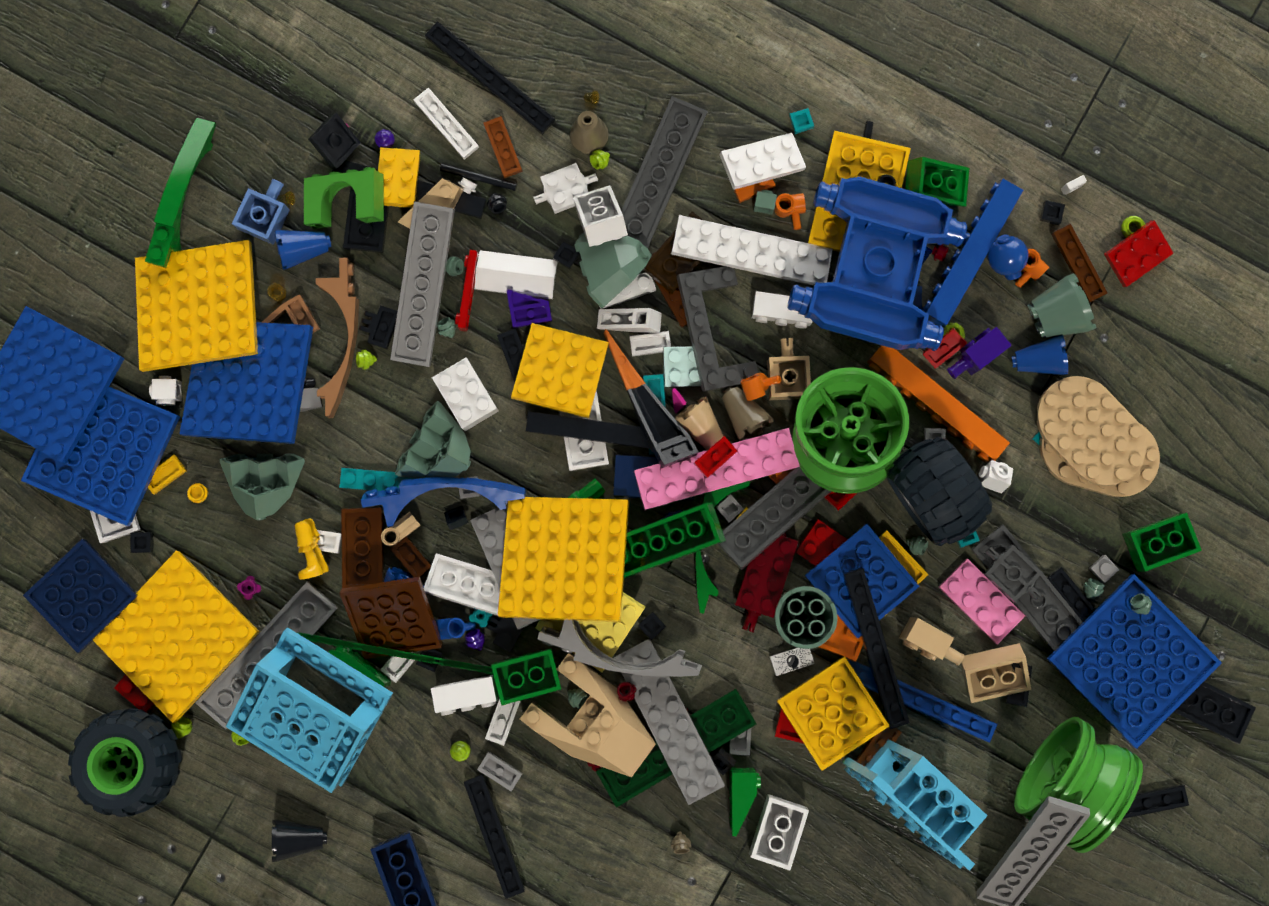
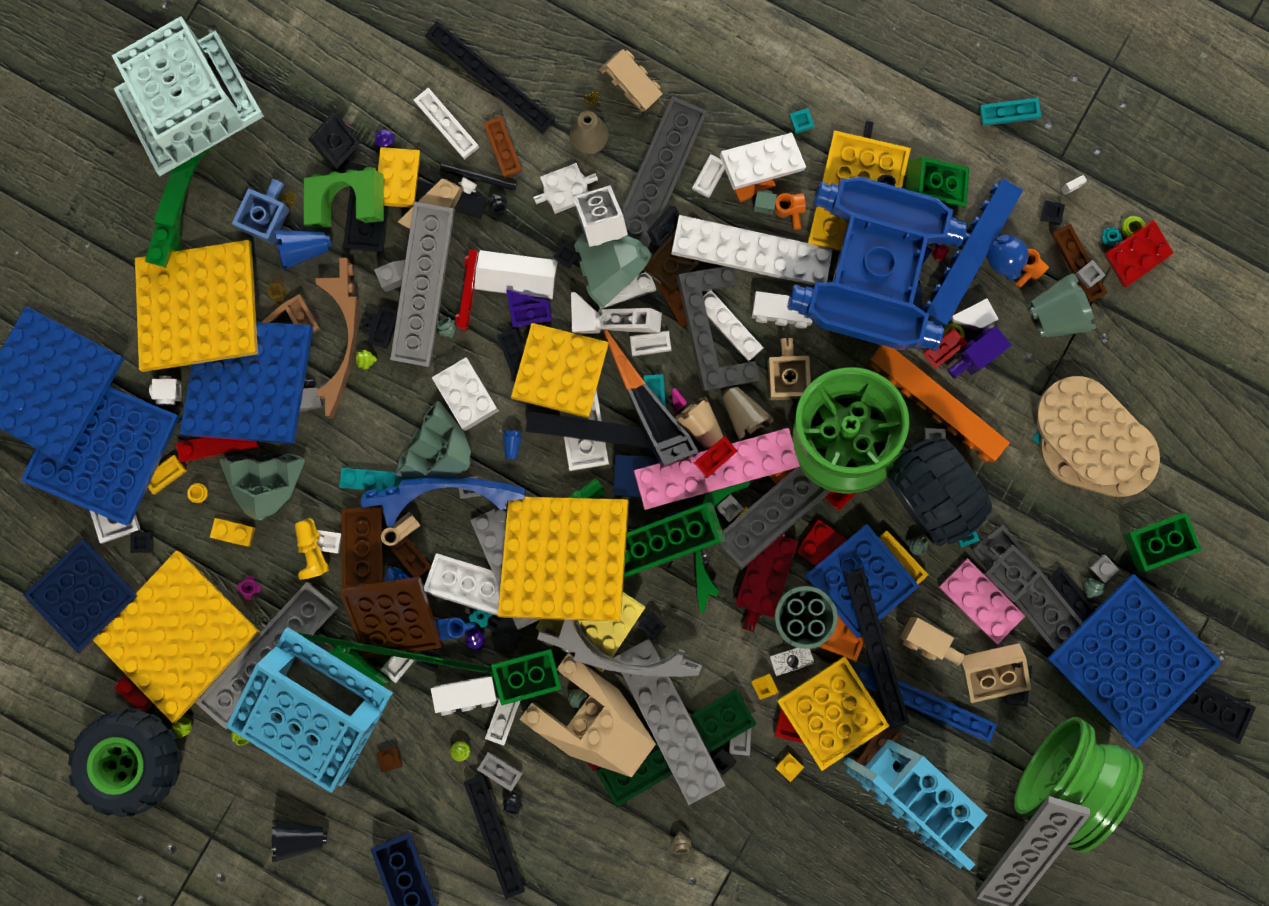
(199, 117): none -> light aqua plate
(210, 447): none -> red plate
(232, 532): none -> yellow plate
(389, 759): none -> reddish brown plate
(390, 275): none -> light grey slope
(454, 266): sand green plate -> none
(456, 517): black plate -> none
(511, 443): none -> blue cone
(512, 804): none -> black plate
(584, 317): none -> white slope
(599, 159): lime plate -> none
(621, 691): dark red plate -> none
(632, 79): none -> tan wedge
(664, 226): none -> black plate
(680, 367): light aqua plate -> none
(709, 176): none -> white tile
(731, 327): none -> white plate
(742, 794): green slope -> none
(756, 385): orange piece -> none
(764, 686): none -> yellow plate
(778, 832): white brick -> none
(789, 767): none -> yellow plate
(976, 317): none -> white slope
(996, 476): white brick -> none
(1009, 112): none -> teal plate
(1043, 357): blue cone -> none
(1090, 274): none -> light grey plate
(1106, 236): none -> teal plate
(1141, 604): sand green plate -> none
(1158, 801): black tile -> none

